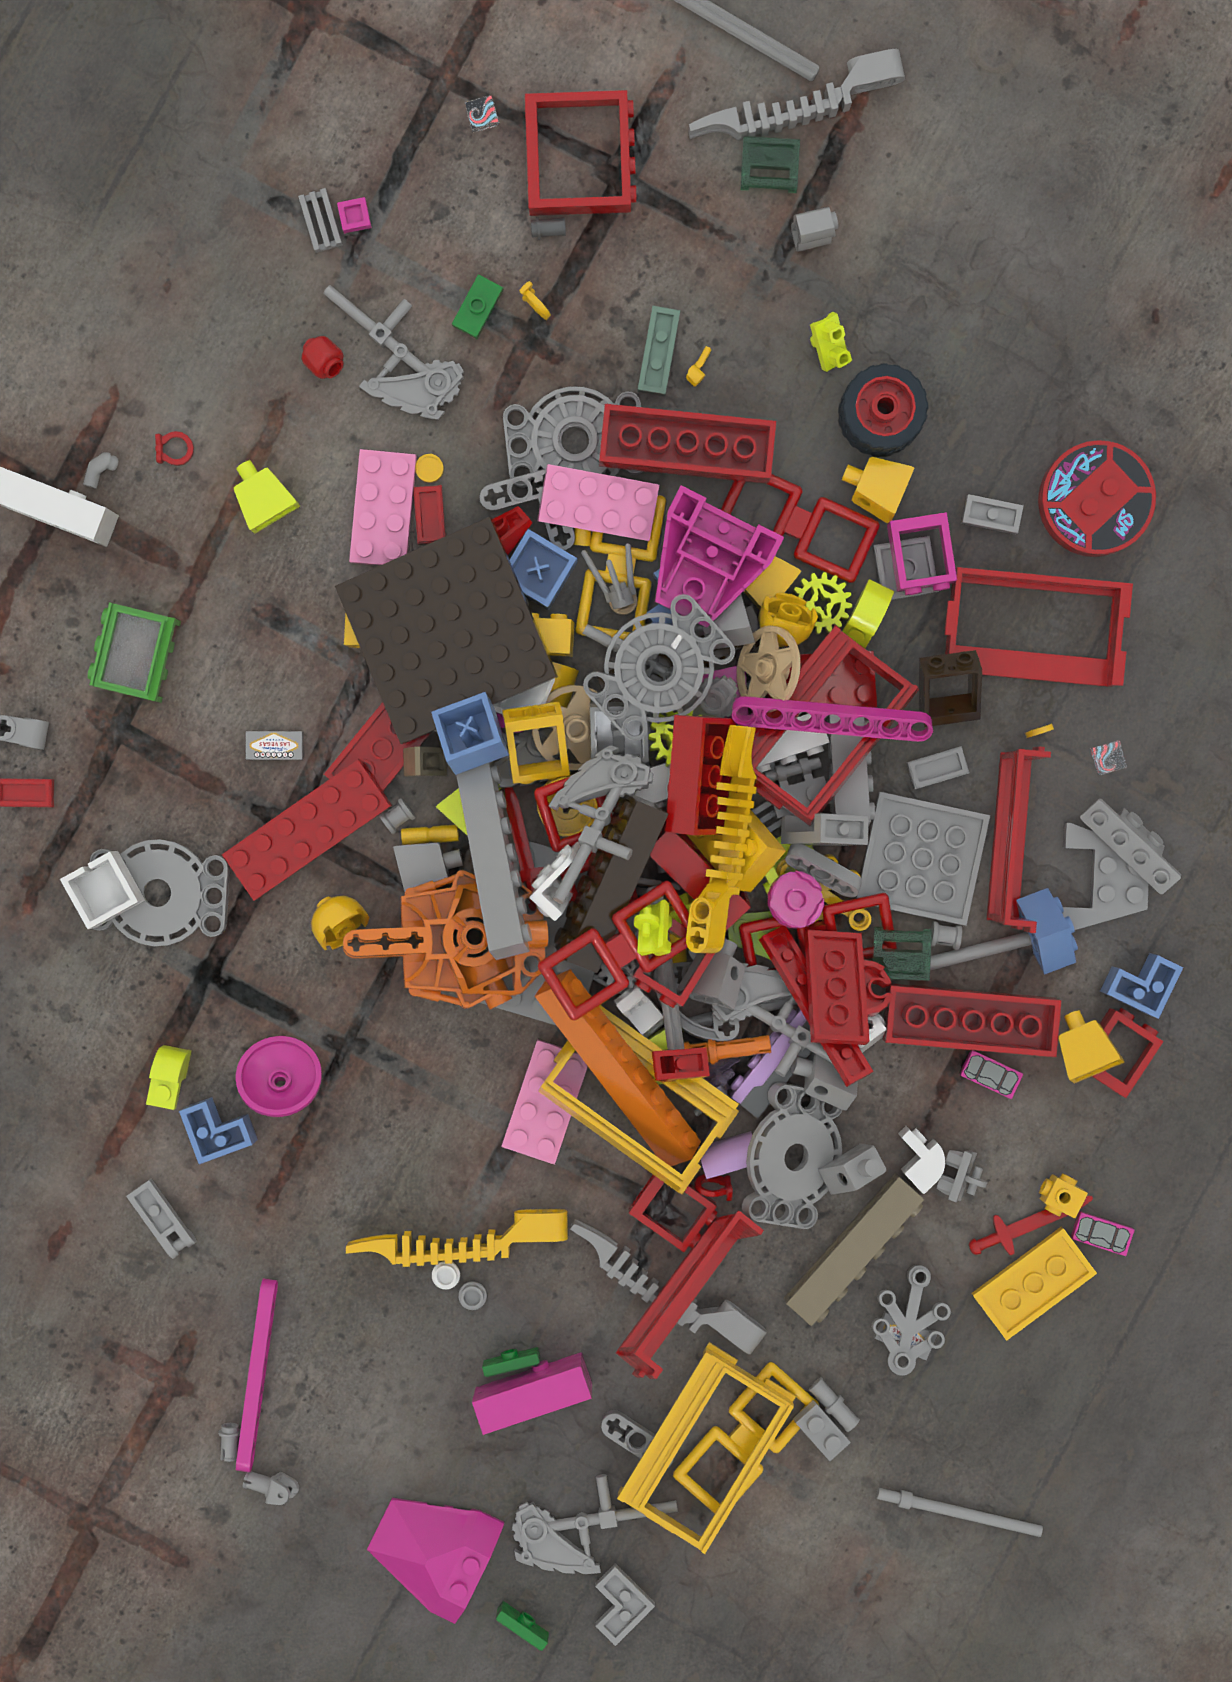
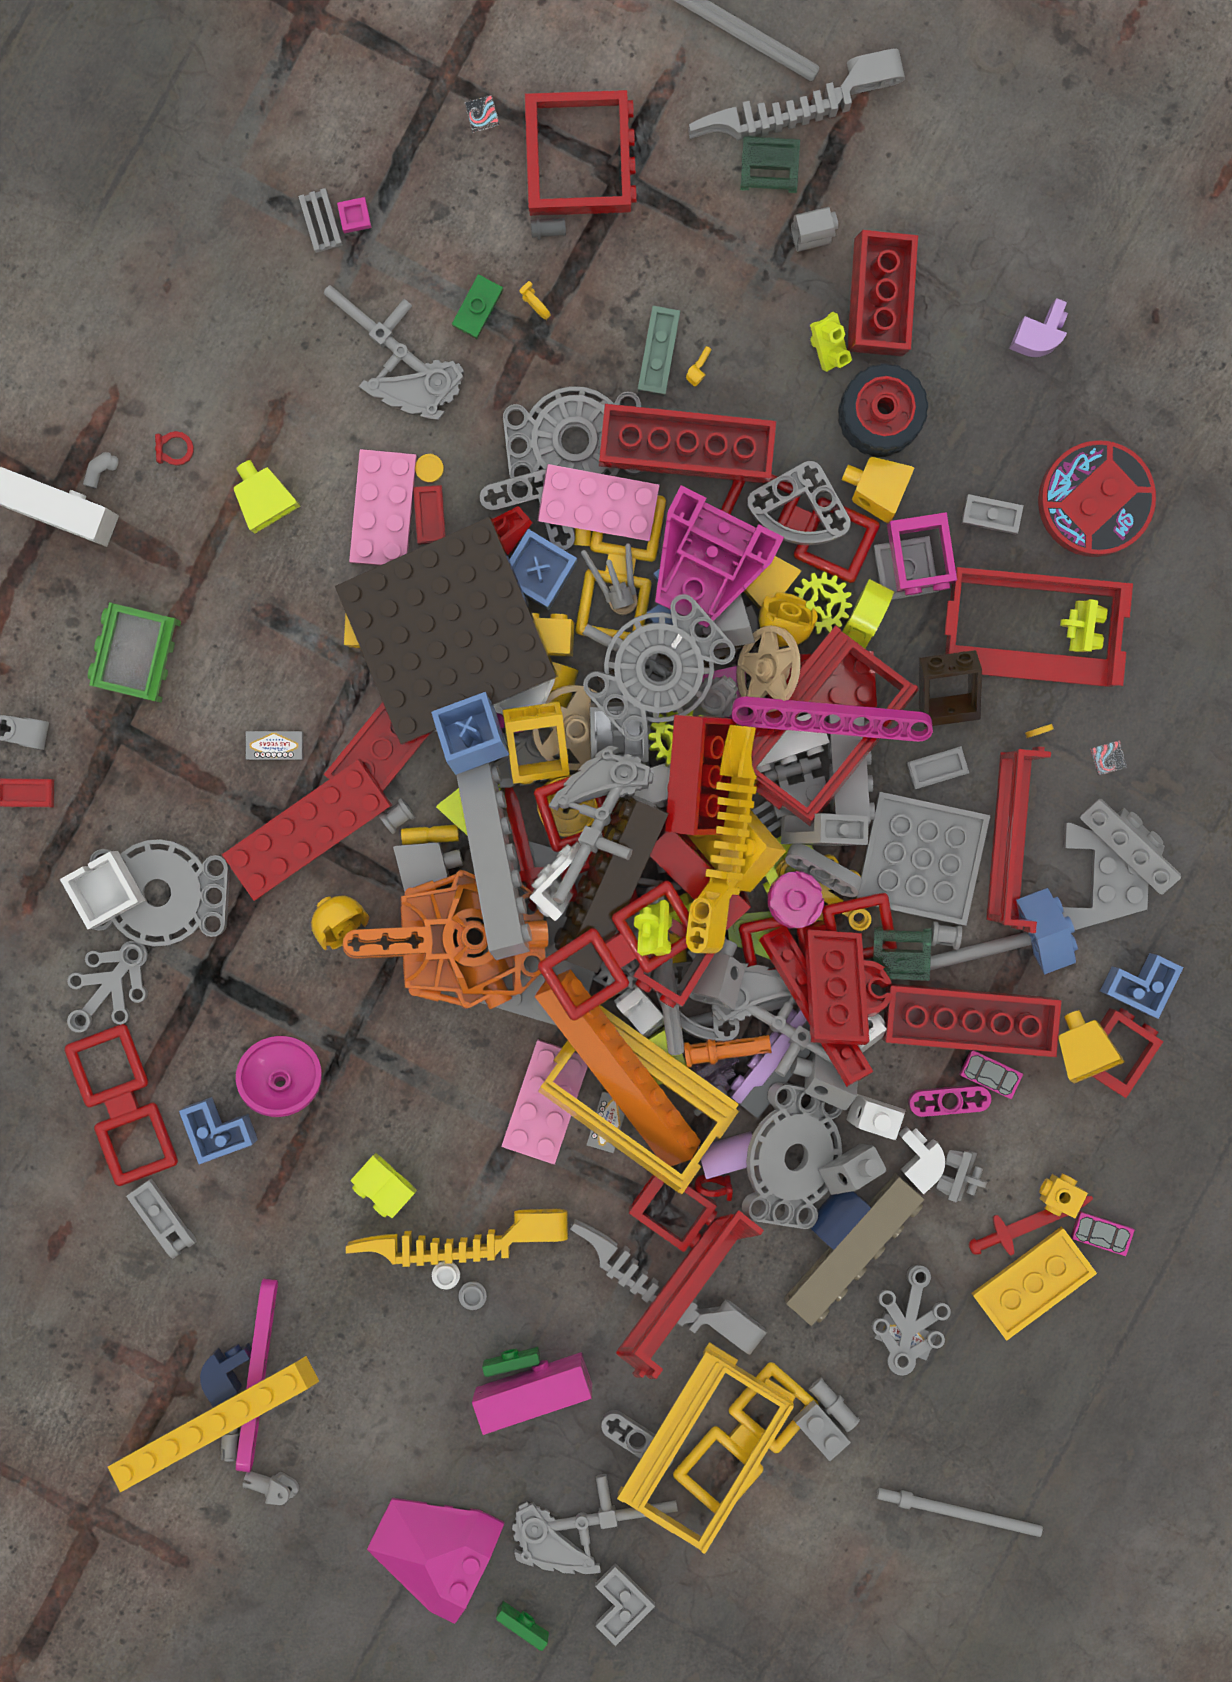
(111, 983): none -> light grey plant
(121, 1105): none -> red bar
(166, 1075): neon yellow brick -> none
(213, 1424): none -> yellow brick
(217, 1376): none -> dark blue brick
(322, 357): red head -> none
(383, 1186): none -> neon yellow brick
(424, 761): dark tan slope -> none
(612, 1113): none -> tile
(680, 1064): red slope -> none
(800, 486): none -> light grey beam
(839, 1216): none -> dark blue brick
(876, 1116): none -> white torso
(882, 293): none -> red brick
(957, 1109): none -> dark pink beam
(1039, 338): none -> lavender brick
(1082, 626): none -> neon yellow hips

